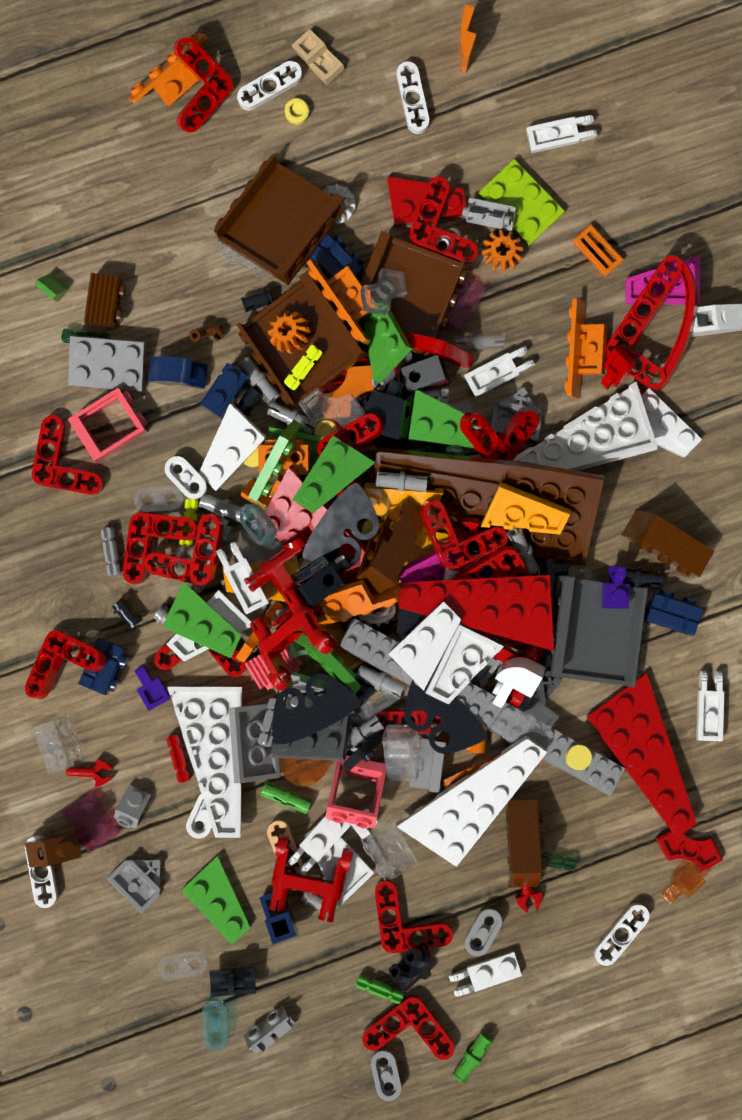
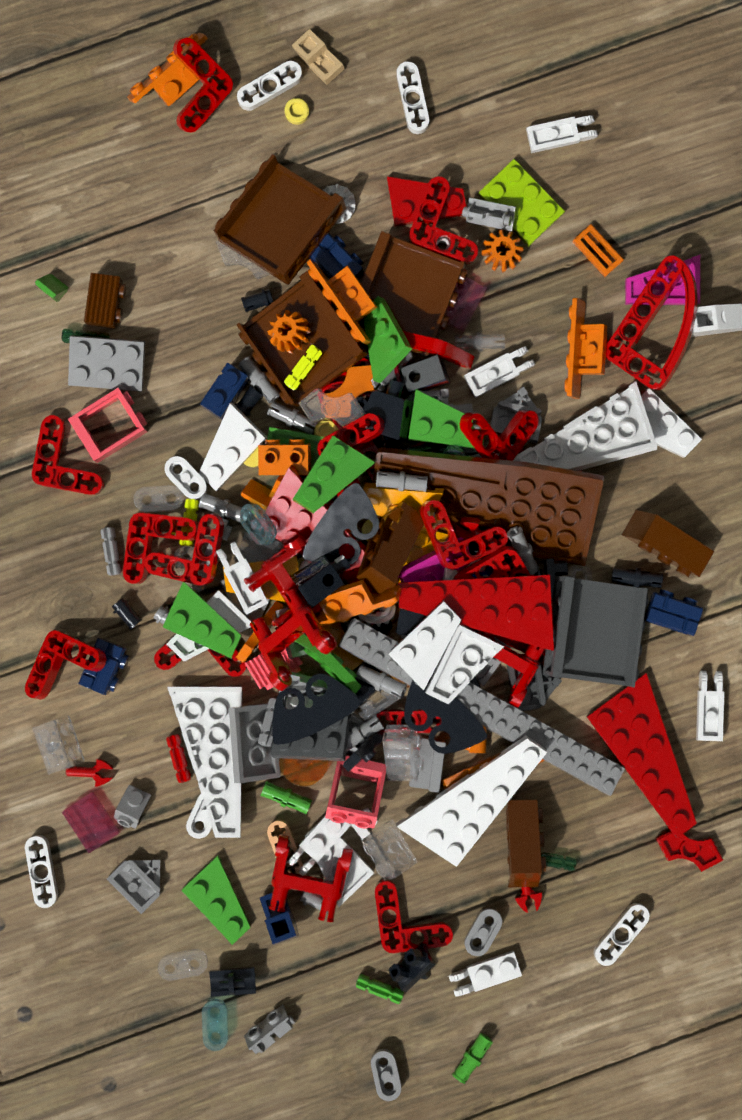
(56, 849): reddish brown torso -> none
(153, 691): dark purple plate -> none
(177, 371): dark blue brick -> none
(207, 331): reddish brown arm -> none
(274, 462): wing -> none
(377, 297): clear tile -> none
(406, 1019): red beam -> none
(466, 38): orange slope -> none
(512, 724): clear tile -> none
(517, 674): white brick -> none
(523, 510): light orange wing -> none
(578, 757): light yellow tile -> none
(615, 593): dark purple plate -> none
(619, 367): red plate -> none
(685, 881): clear orange plate -> none

